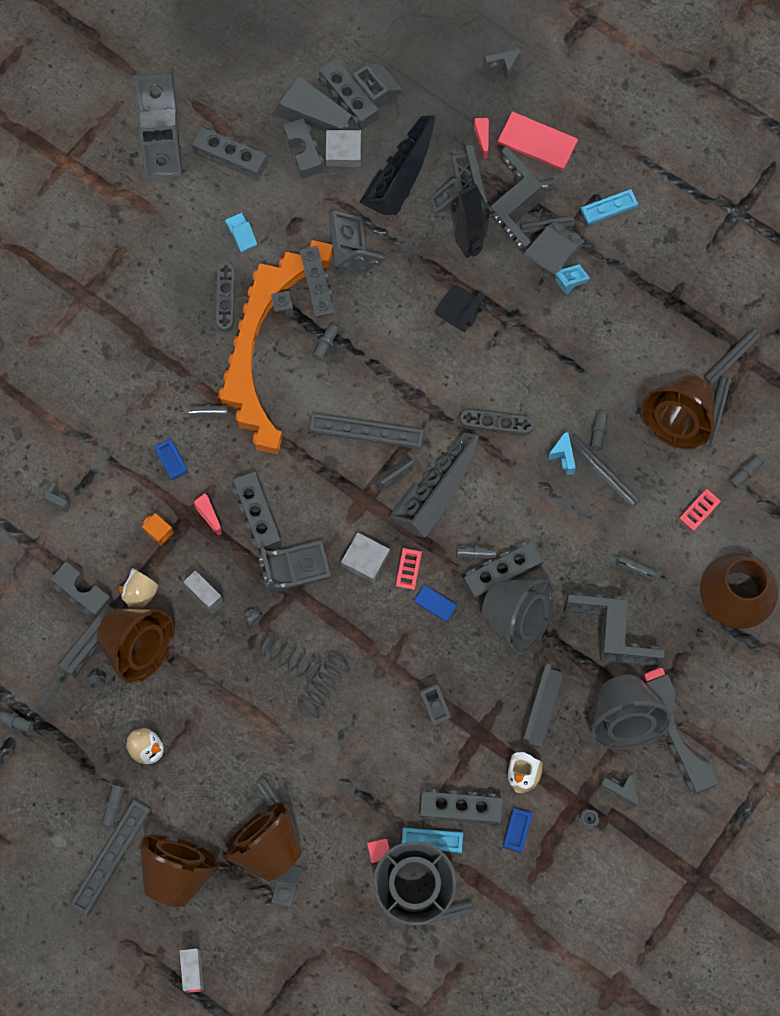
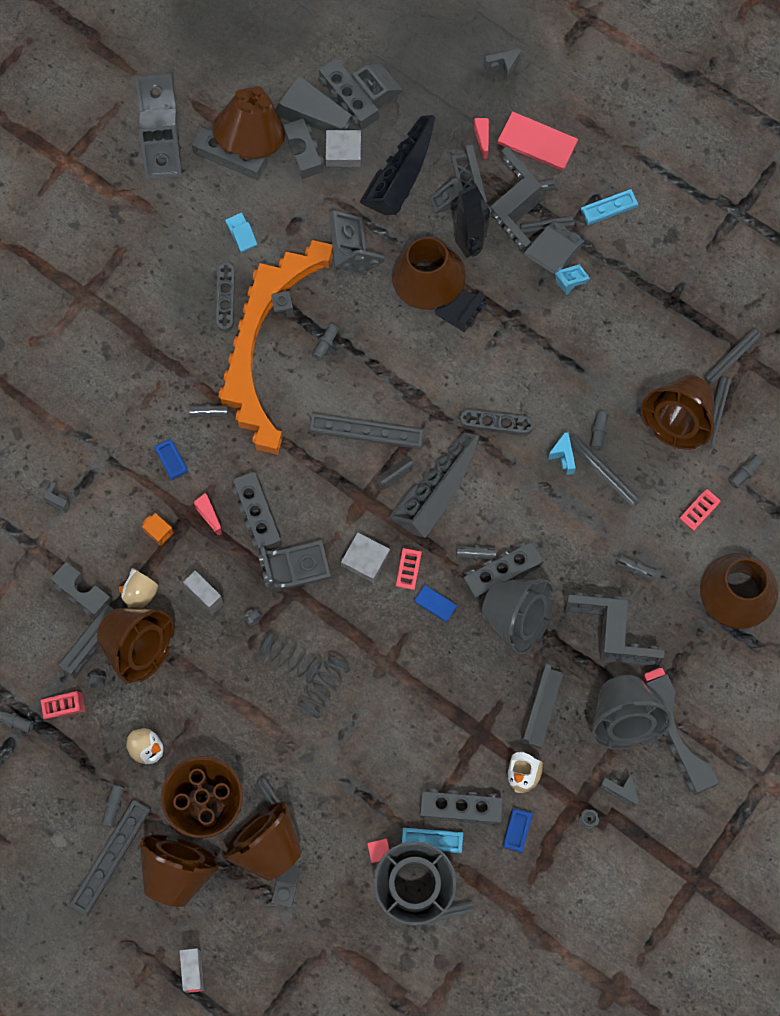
(78, 708): none -> coral slope
(189, 785): none -> reddish brown cone
(249, 125): none -> reddish brown cone
(316, 280): dark grey bracket -> none
(430, 288): none -> reddish brown cone
(434, 704): dark grey slope -> none

